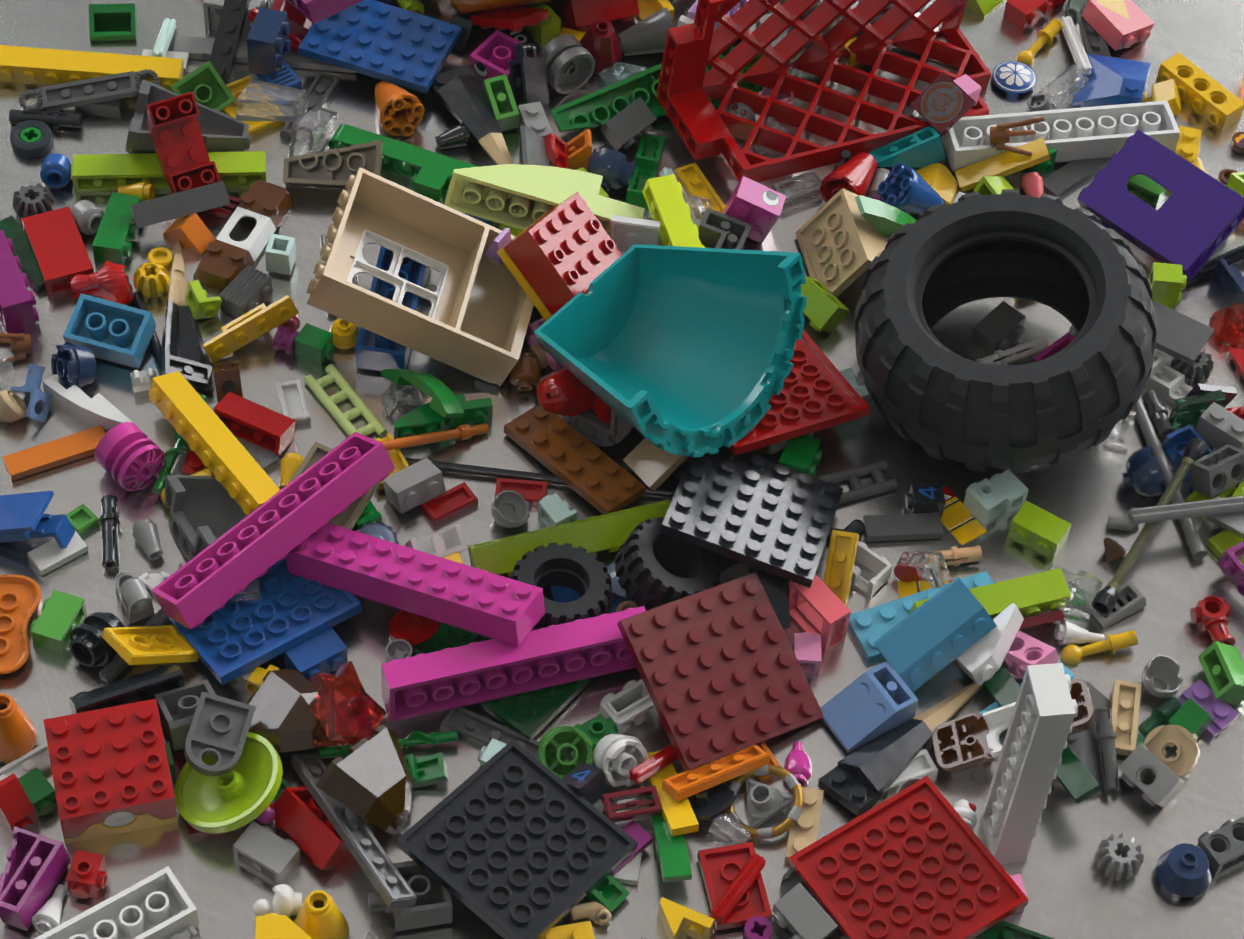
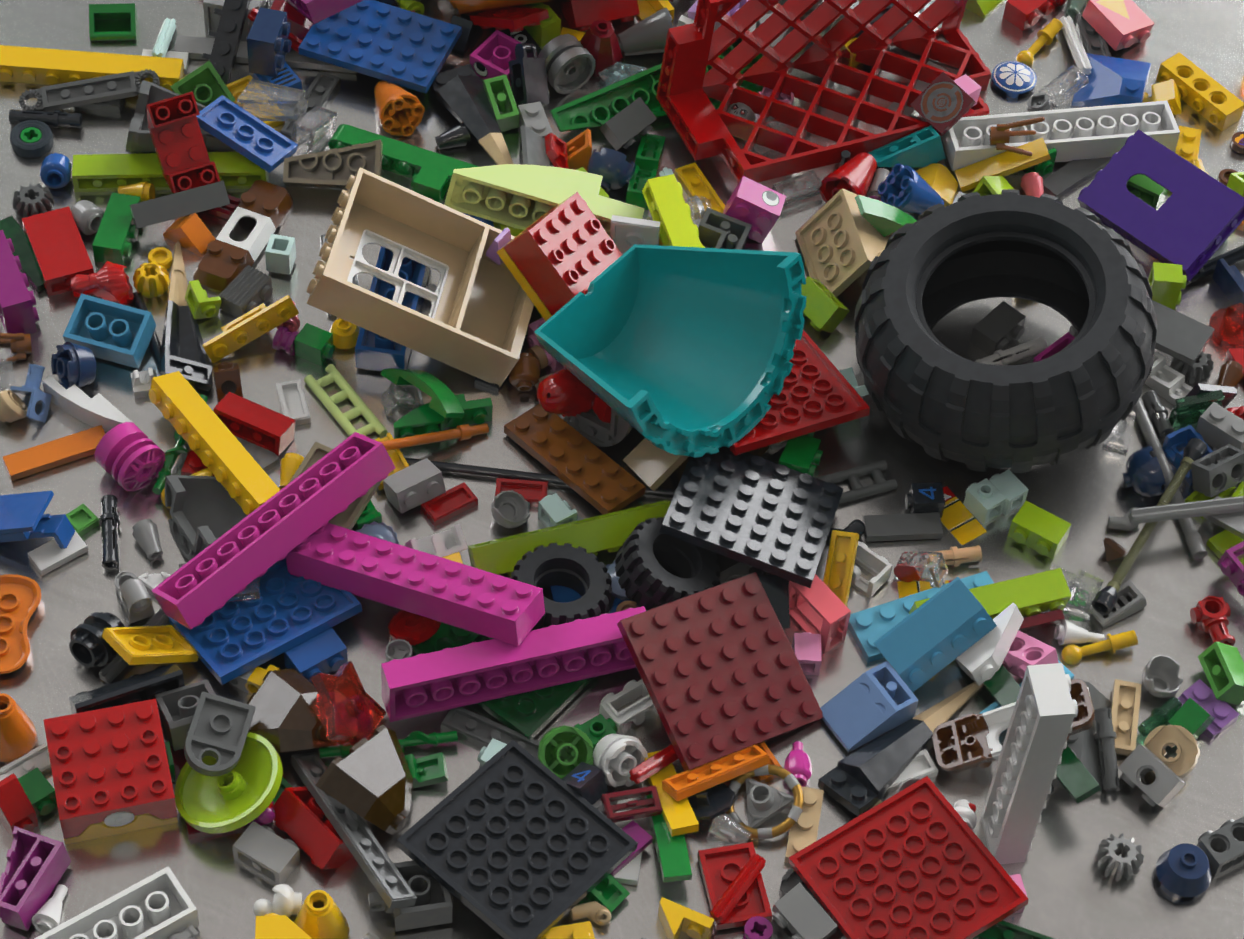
(58, 618): bright green brick -> none
(86, 874): red brick -> none
(246, 133): none -> blue plate
(1230, 374): none -> reddish brown cone

